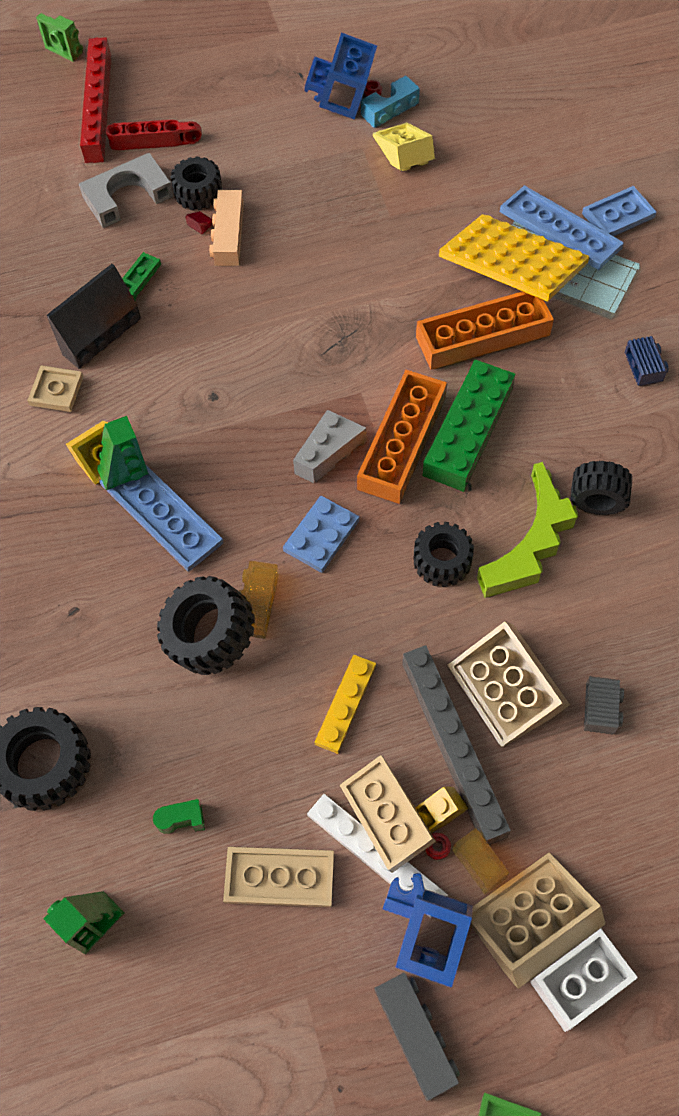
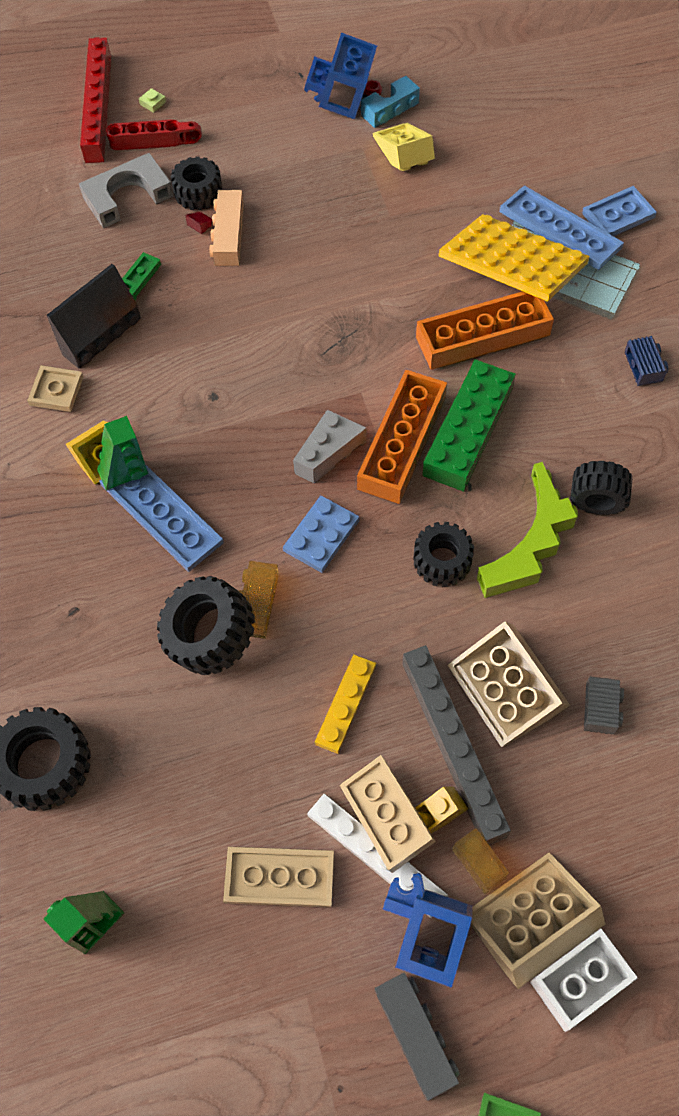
(60, 36): bright green plate -> none
(152, 100): none -> yellowish green plate
(179, 815): green leg -> none
(446, 844): red plate -> none

